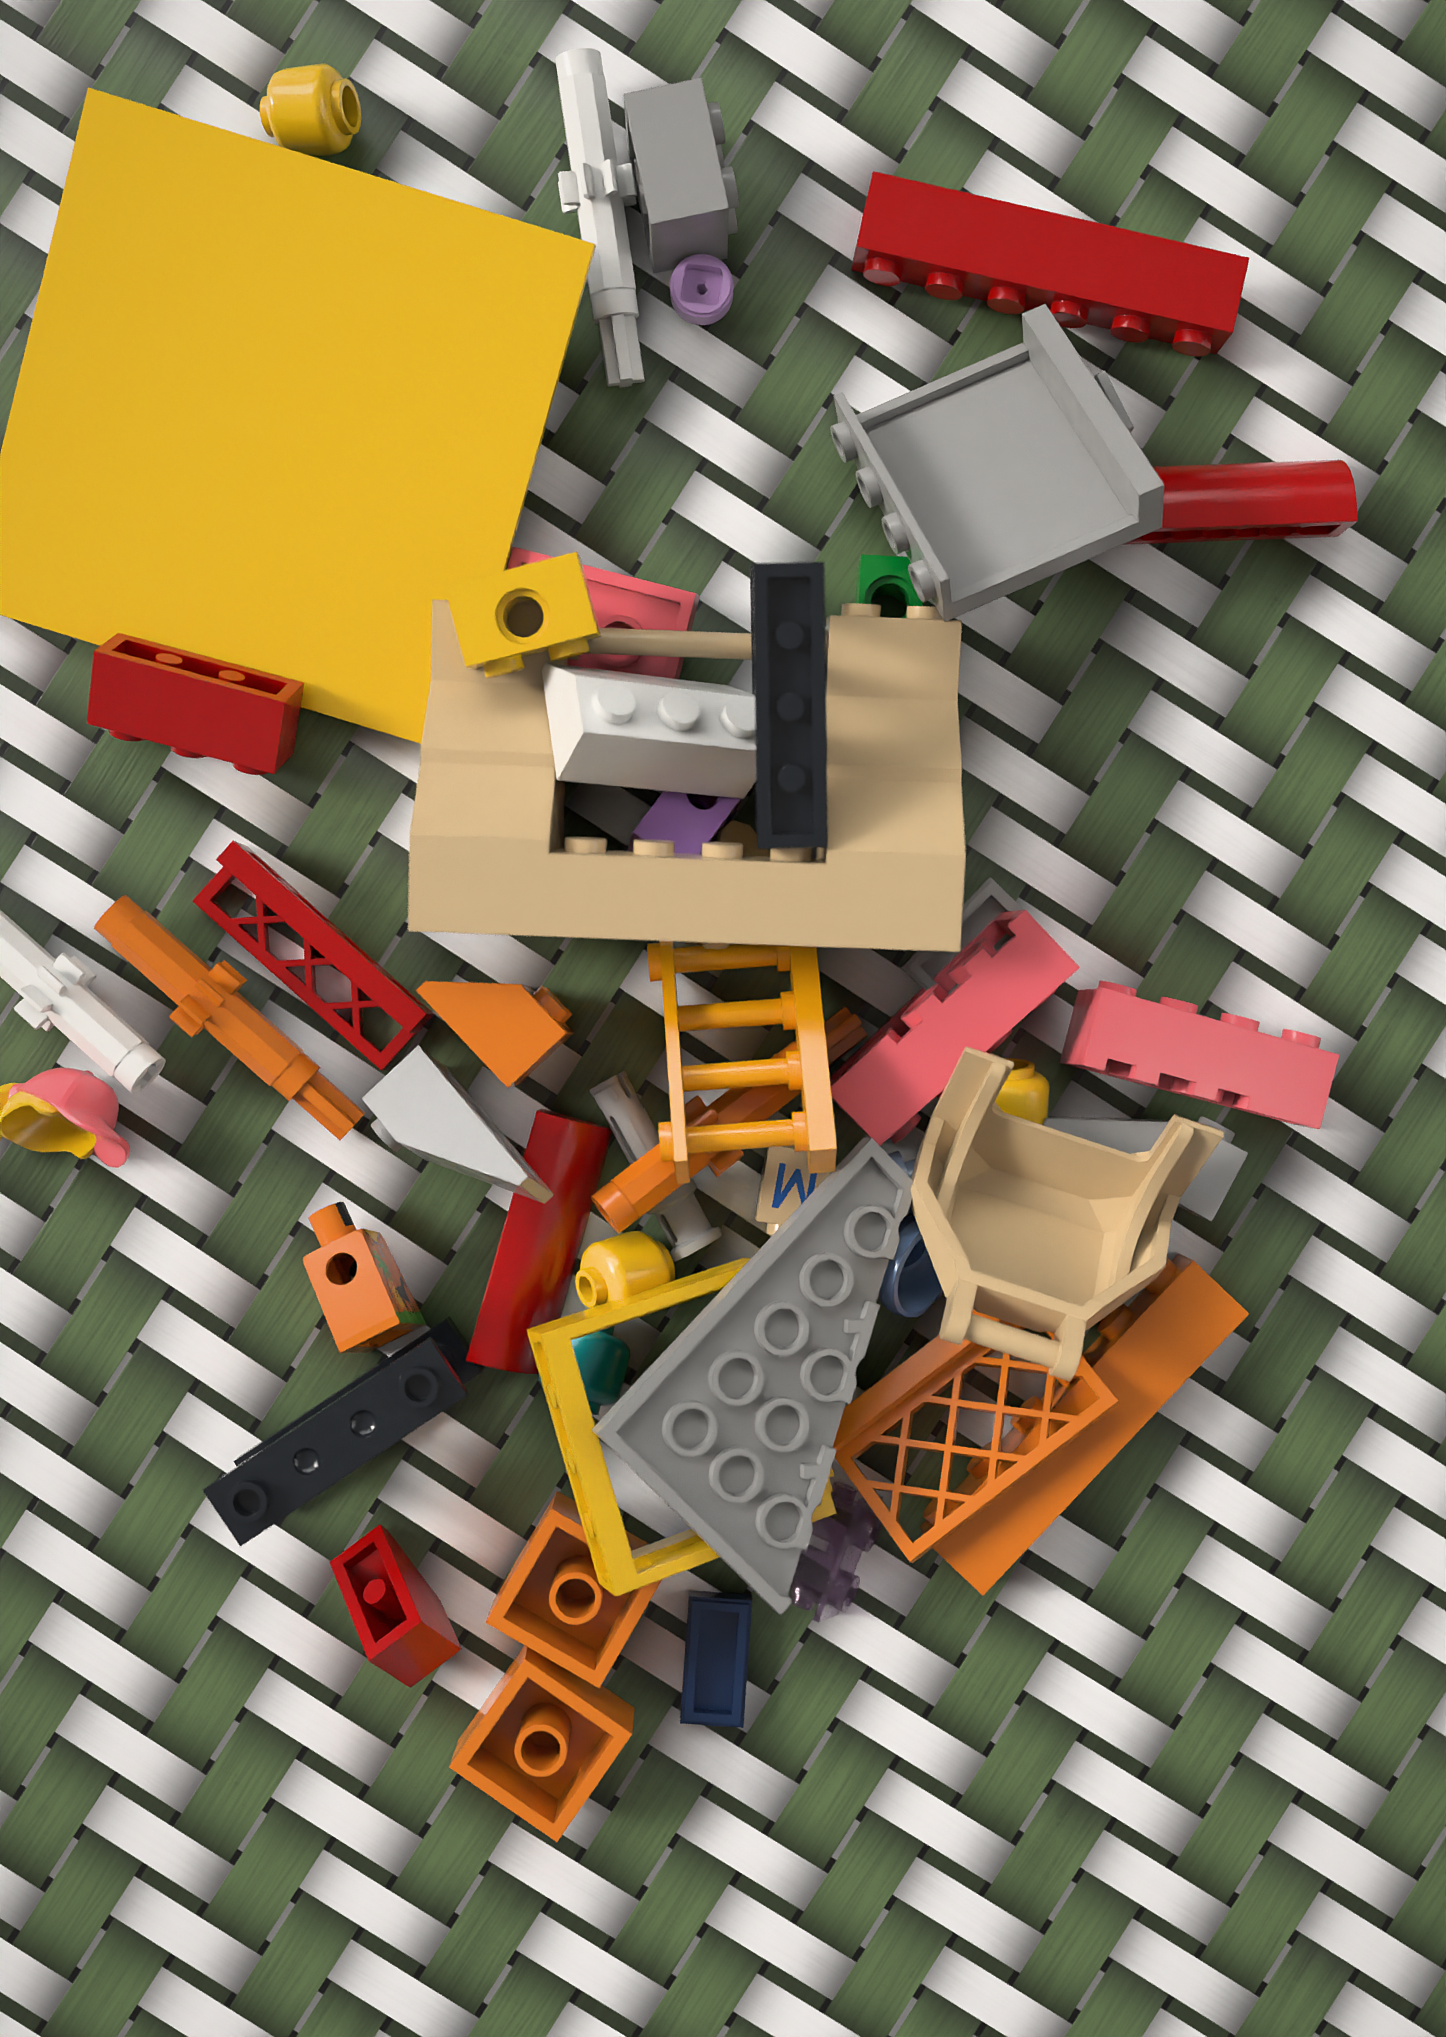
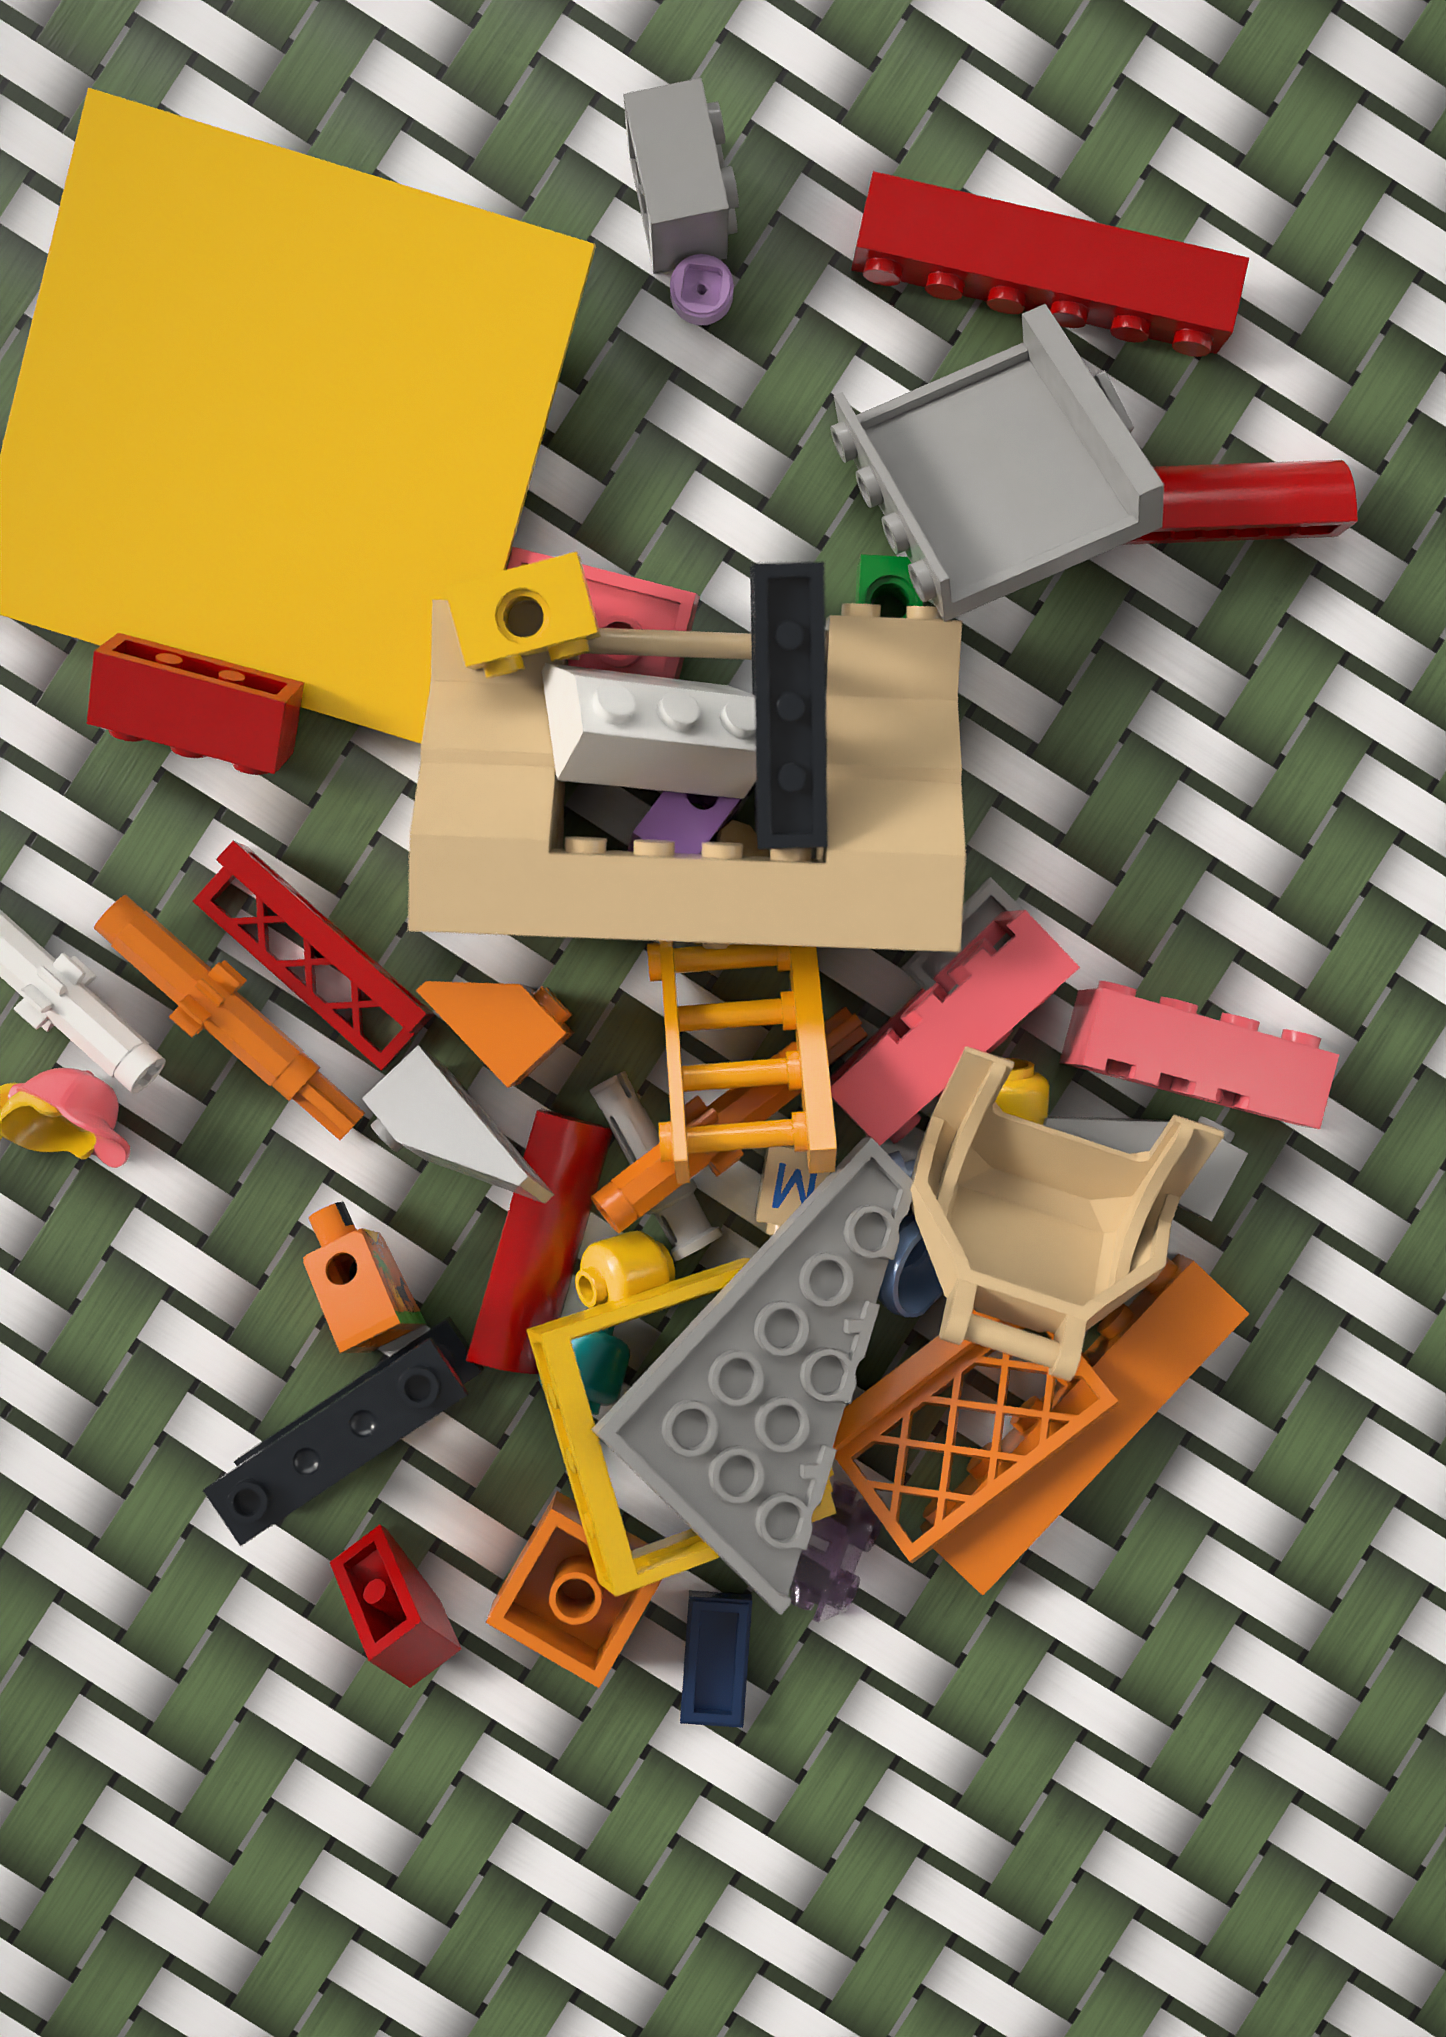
(311, 110): yellow head -> none
(543, 1741): orange brick -> none
(598, 192): white piece -> none

